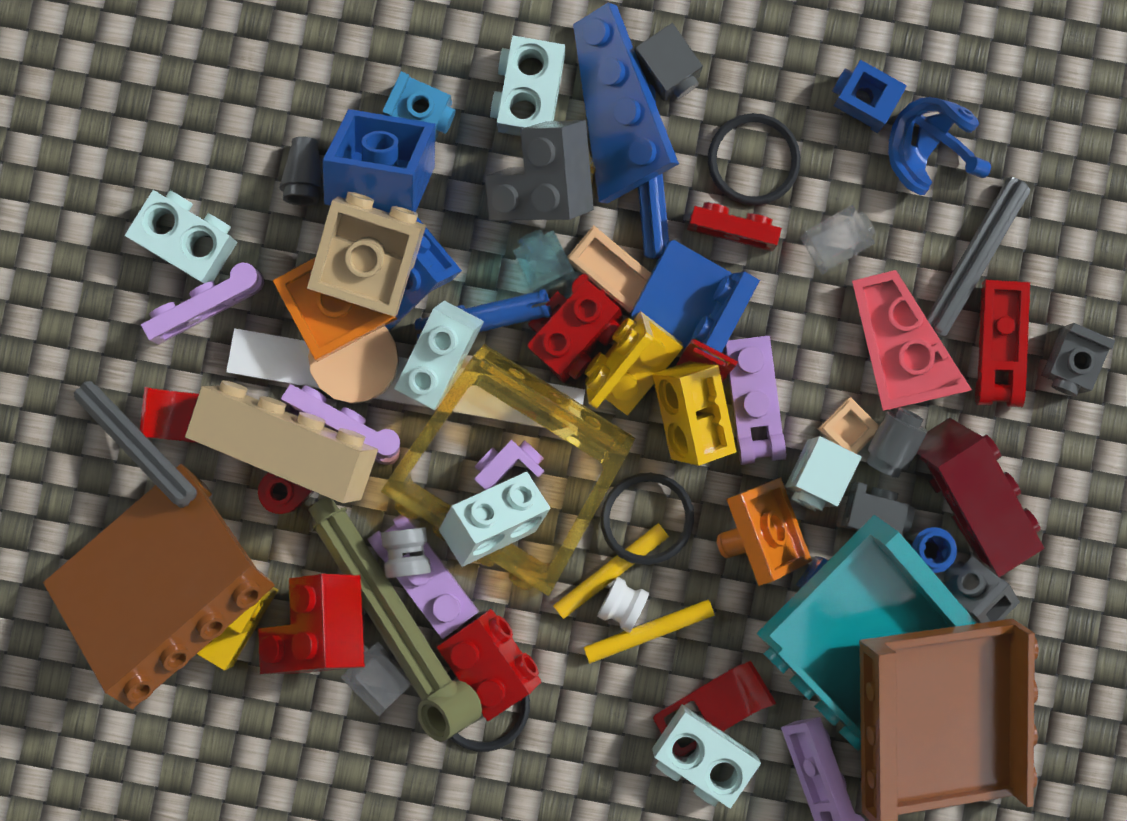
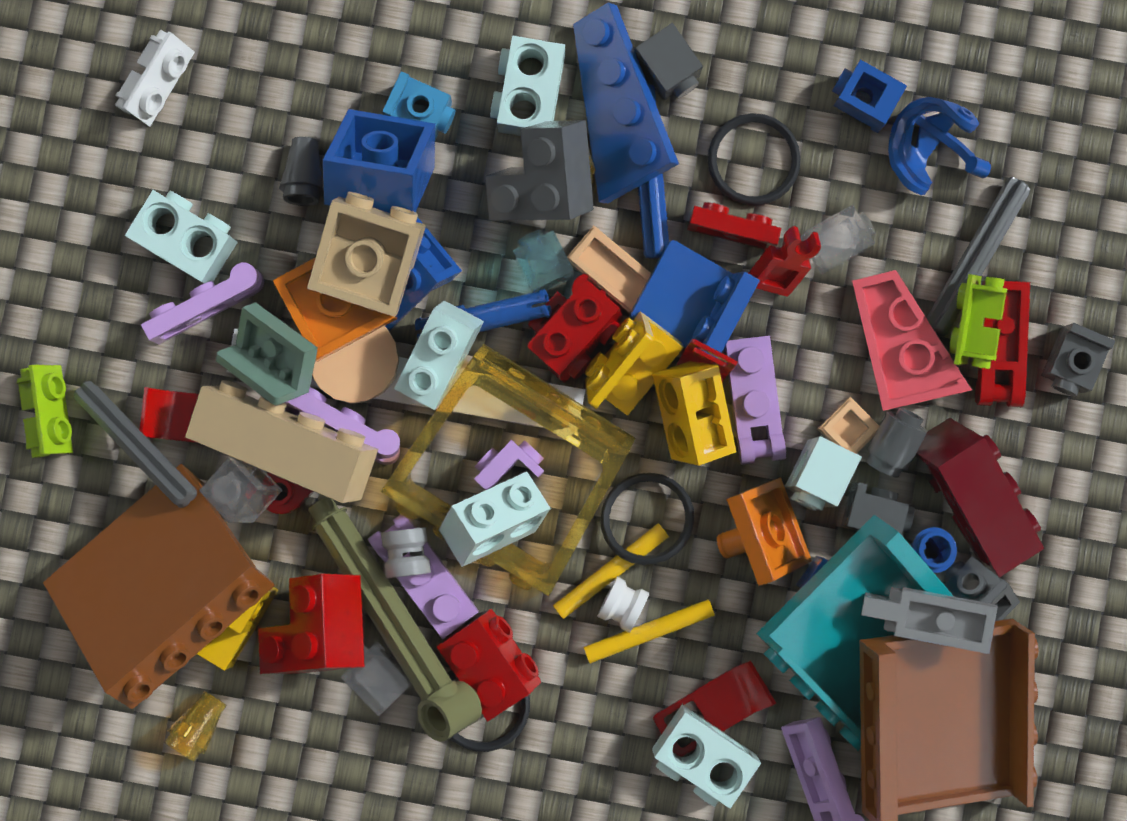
(44, 390): none -> lime hinge
(164, 62): none -> white hinge
(195, 728): none -> clear yellow cone
(240, 491): none -> clear brick
(269, 356): none -> sand green bracket
(785, 267): none -> red plate
(934, 618): none -> light grey hinge
(977, 304): none -> lime hinge

